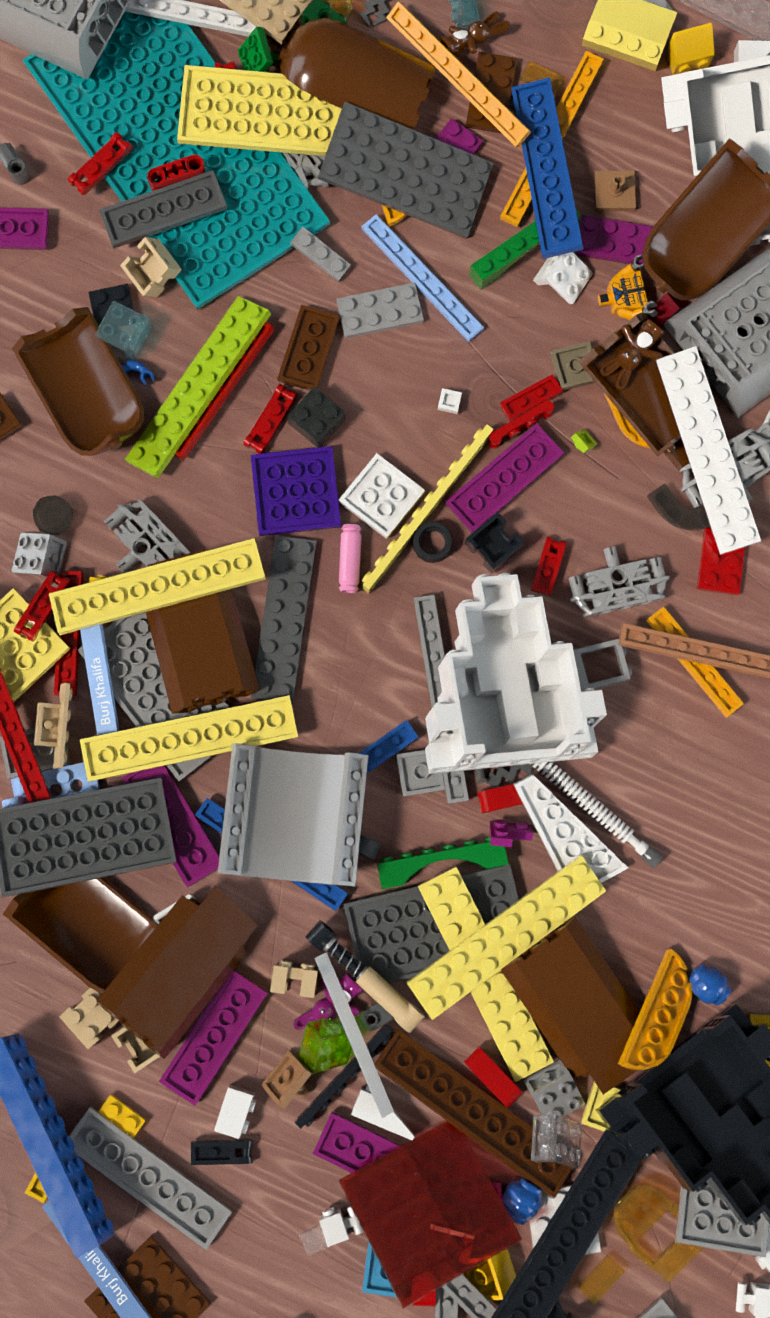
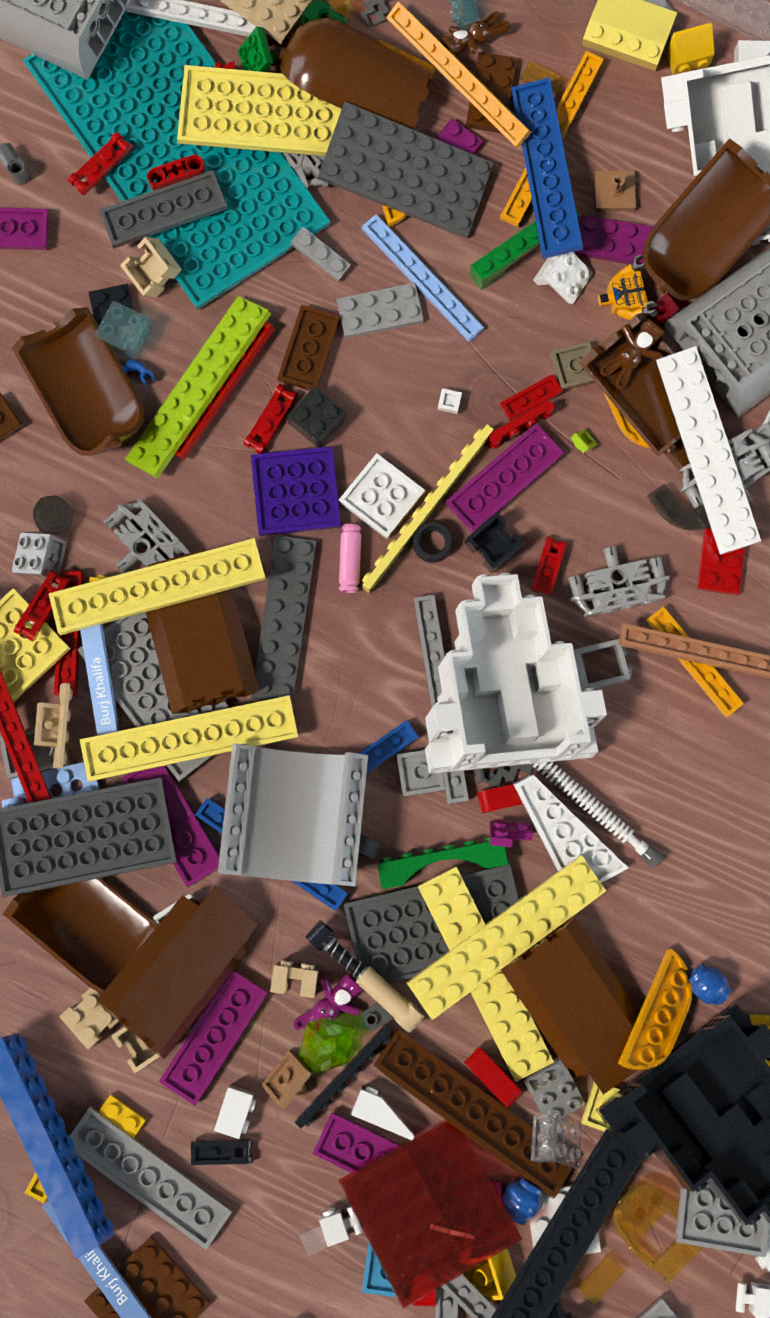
(354, 1035): white sticker -> none

